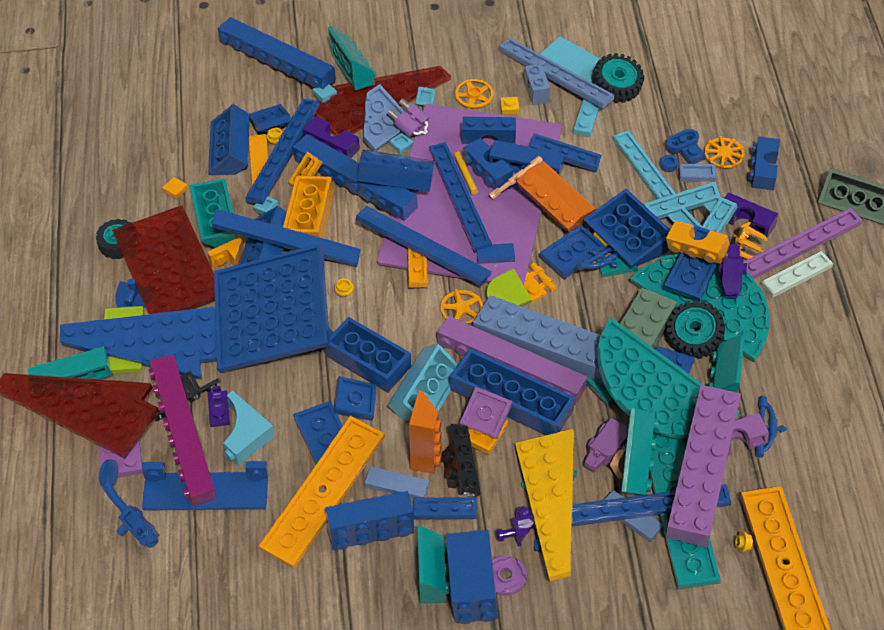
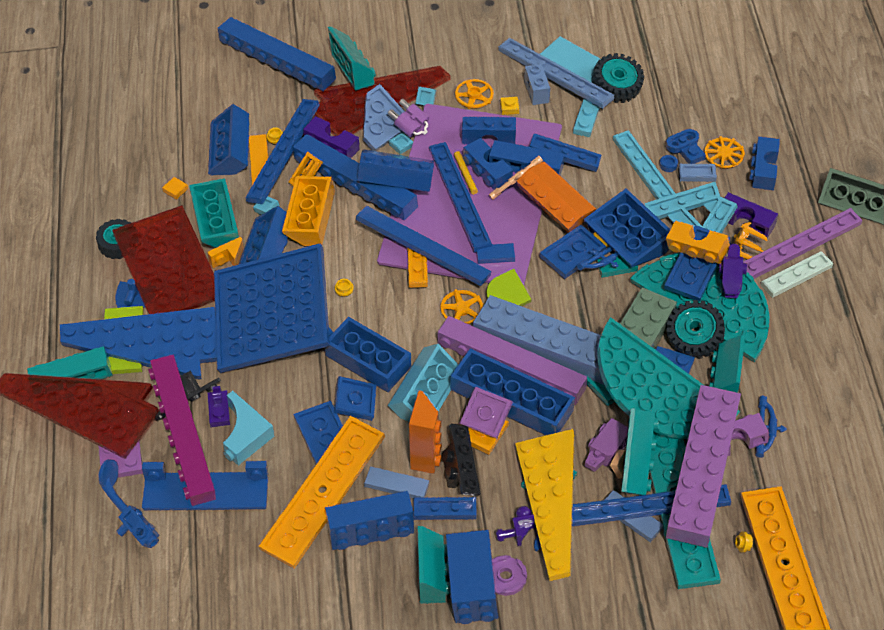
(269, 117): blue plate -> none
(283, 237): blue tile -> none
(324, 94): medium azure tile -> none
(535, 289): light orange plate -> none

